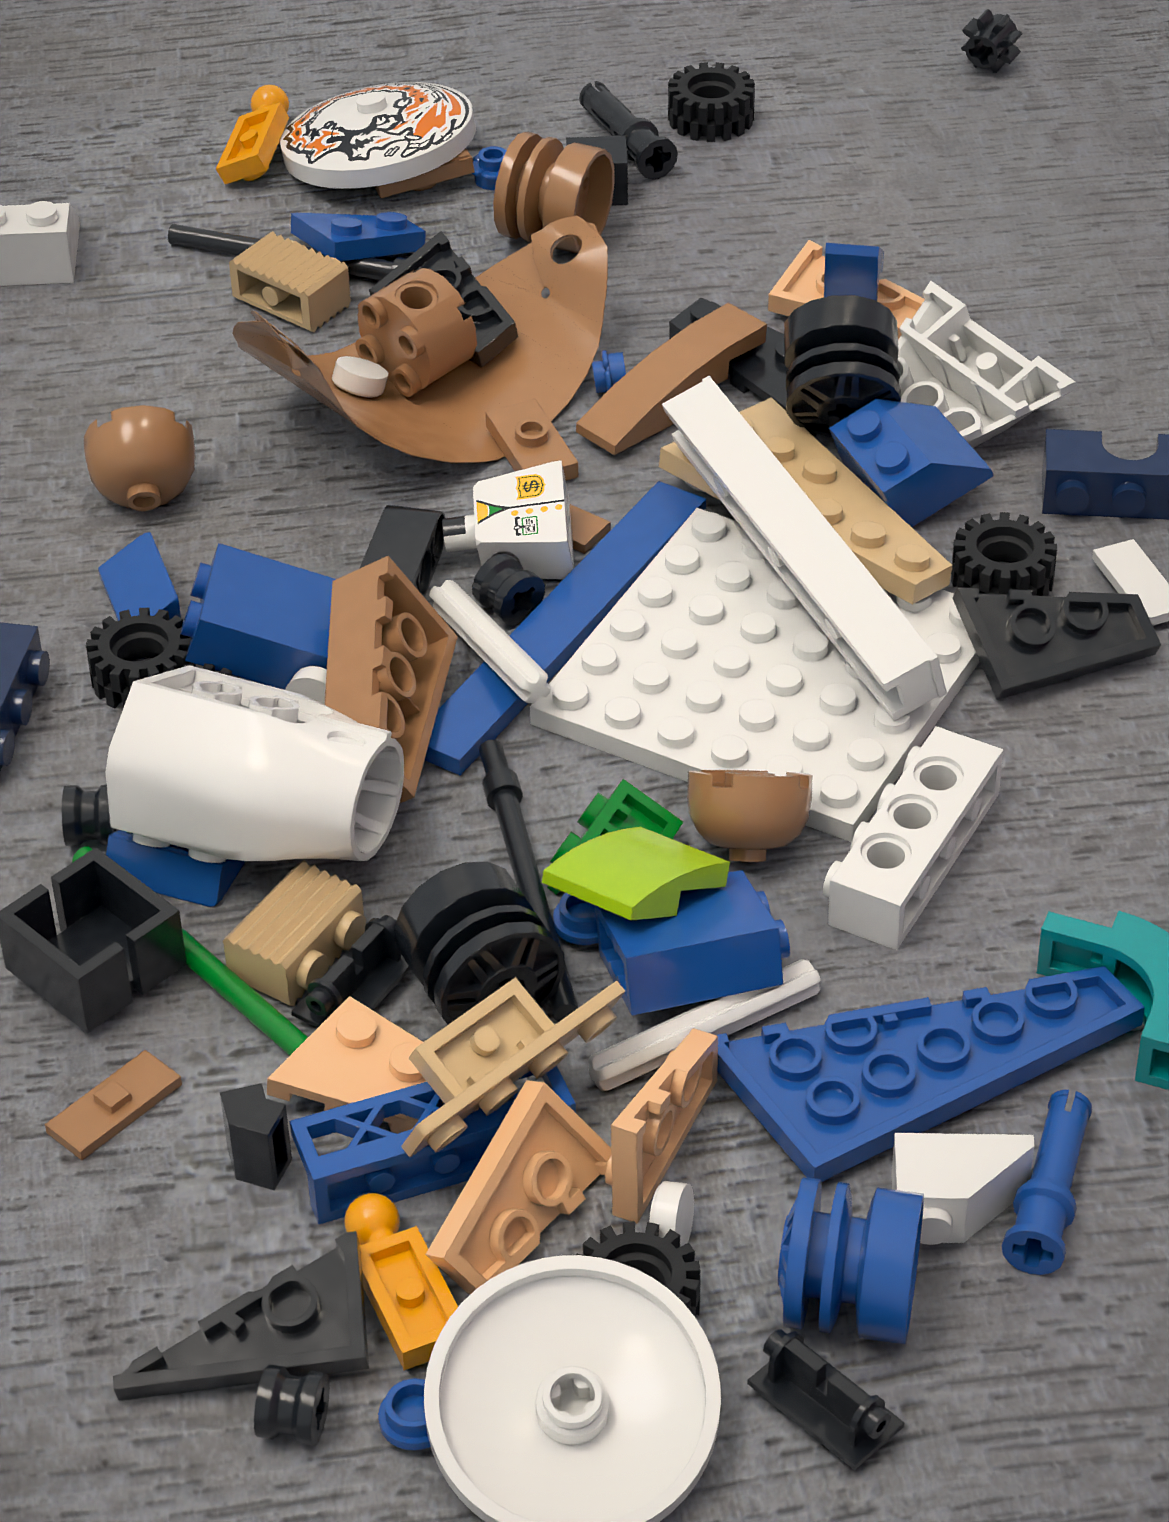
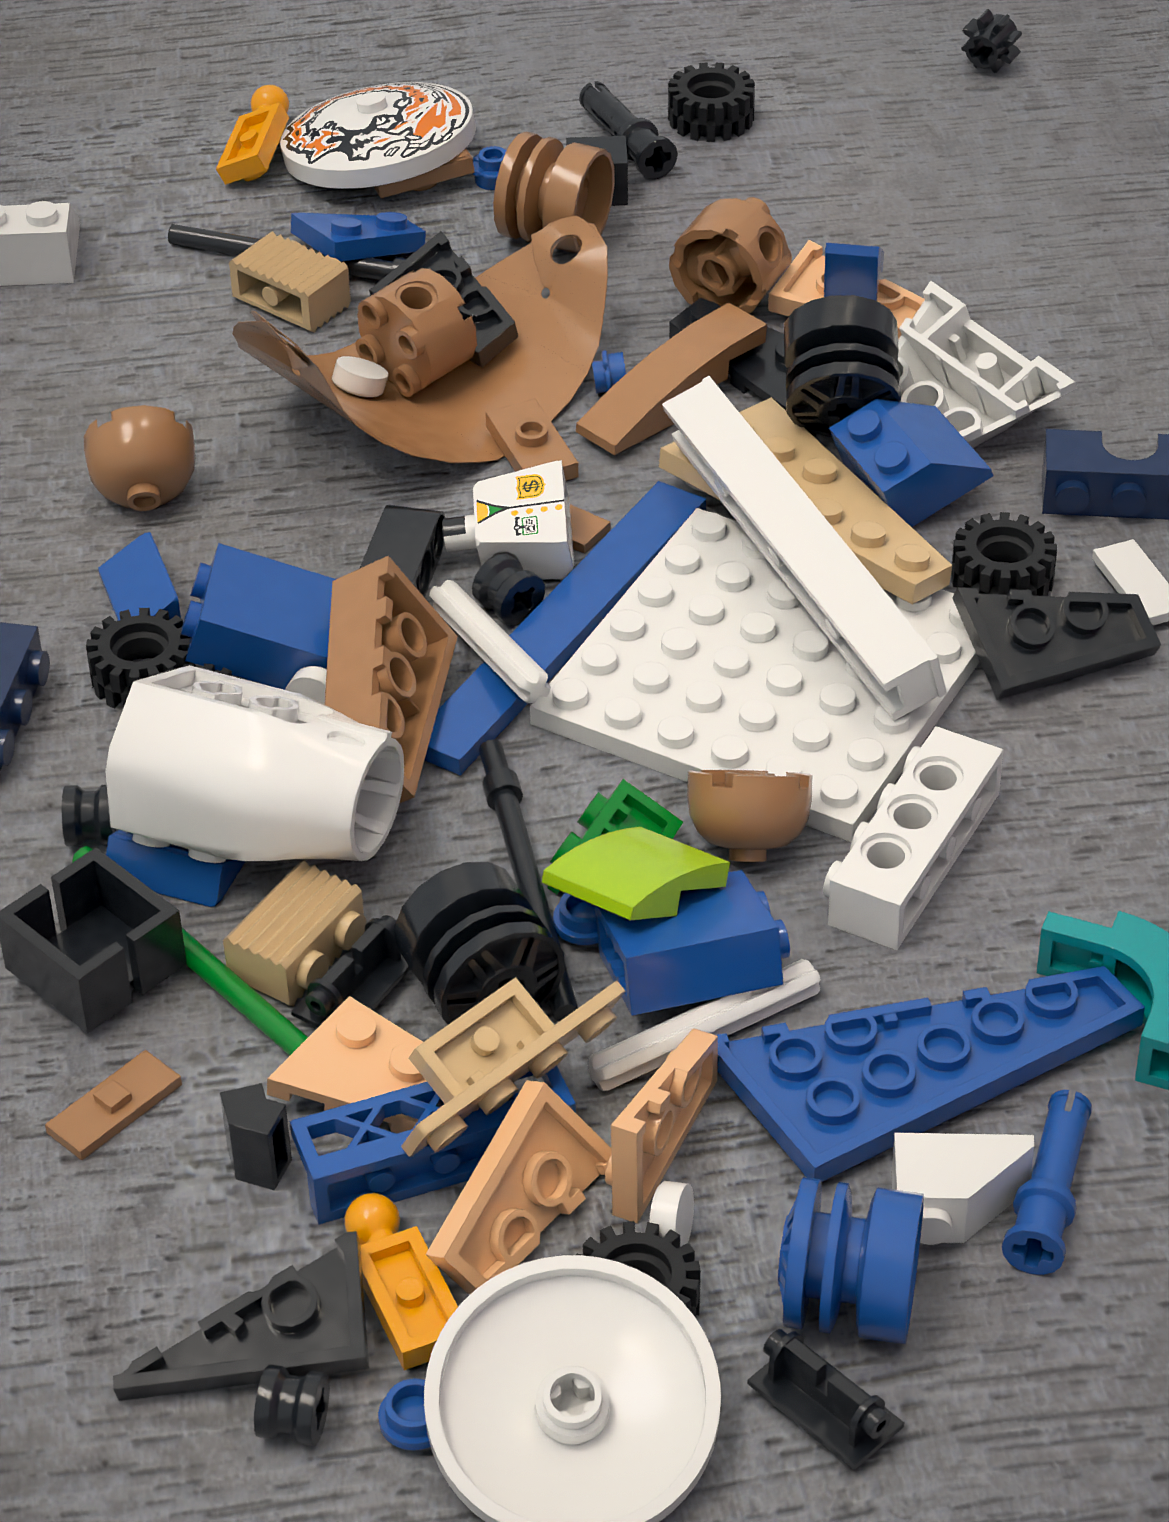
(730, 254): none -> medium nougat brick

